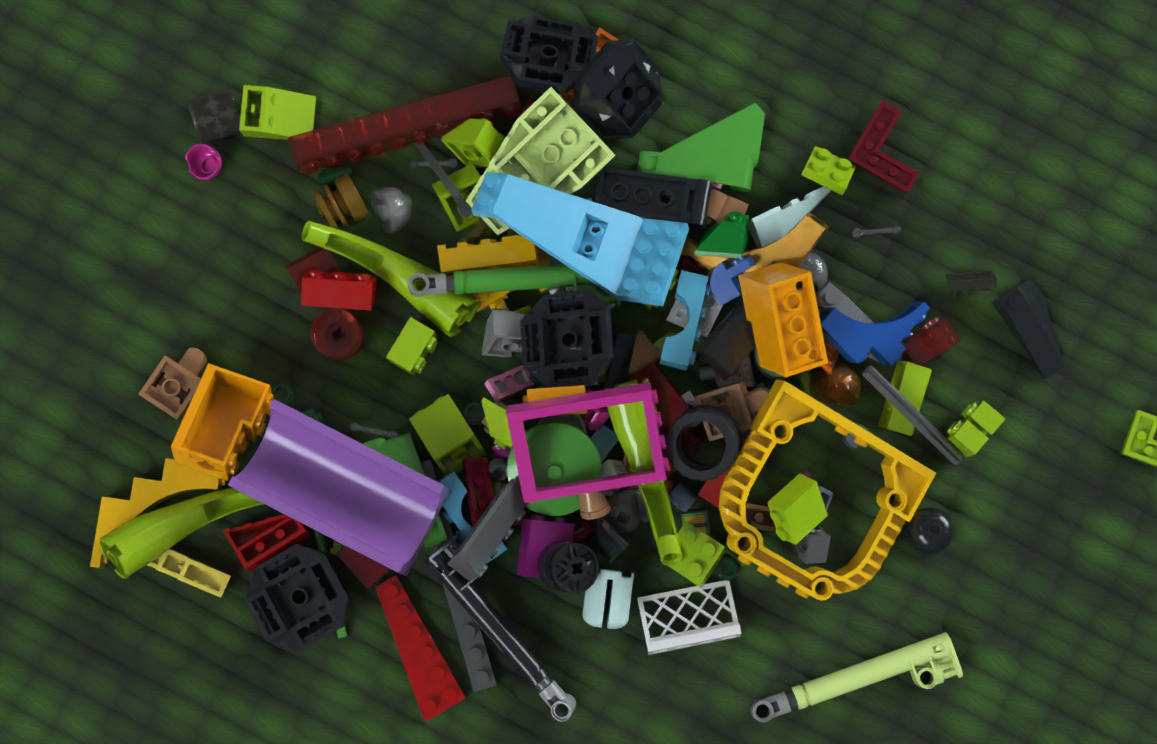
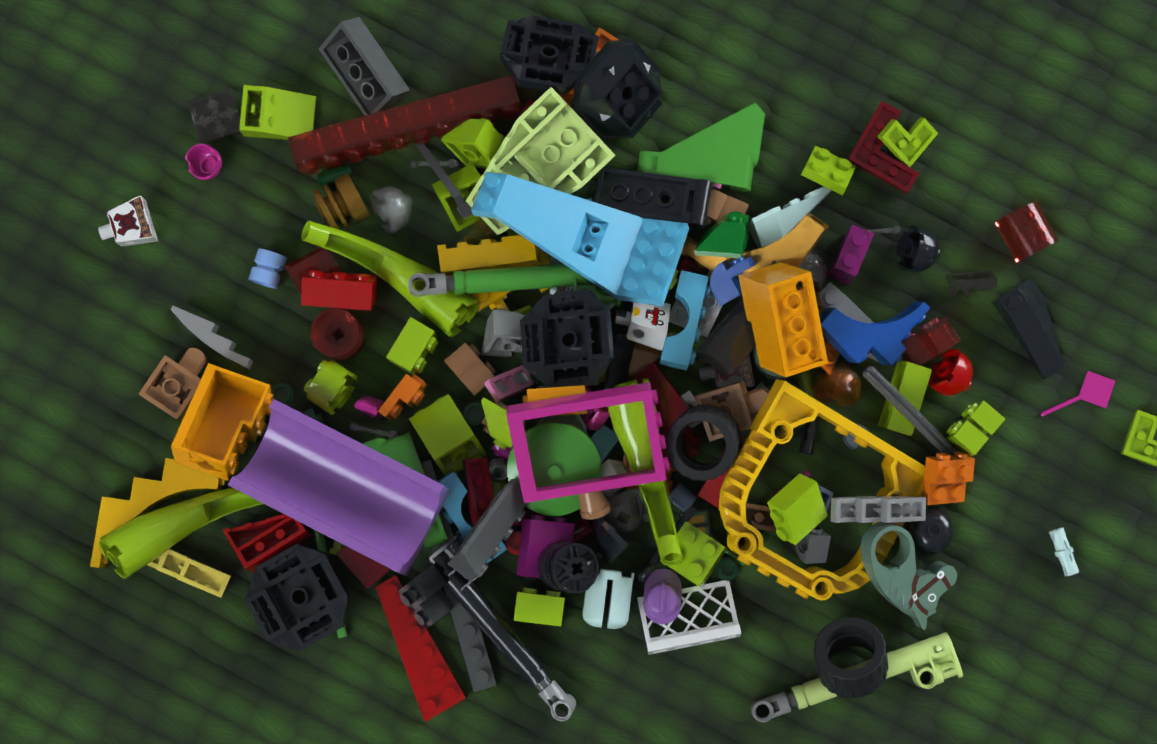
(130, 224): none -> torso
(206, 332): none -> light grey slope
(267, 268): none -> light blue wheel
(330, 386): none -> lime brick
(363, 67): none -> dark grey slope
(369, 406): none -> dark pink slope
(408, 391): none -> orange plate
(426, 597): none -> black brick
(470, 368): none -> medium nougat brick
(513, 542): none -> red tile
(539, 608): none -> lime piece
(646, 323): none -> white torso
(655, 558): none -> black piece
(662, 596): none -> medium lavender piece
(808, 438): none -> black pin
(850, 254): none -> magenta brick
(851, 633): none -> black tyre
(878, 509): none -> light grey slope
(899, 582): none -> sand green animal
(910, 144): none -> lime plate
(917, 249): none -> black cylinder
(947, 477): none -> orange plate
(951, 374): none -> red cylinder
(1026, 231): none -> clear red brick
(1064, 551): none -> light aqua pin
(1095, 390): none -> dark pink piece

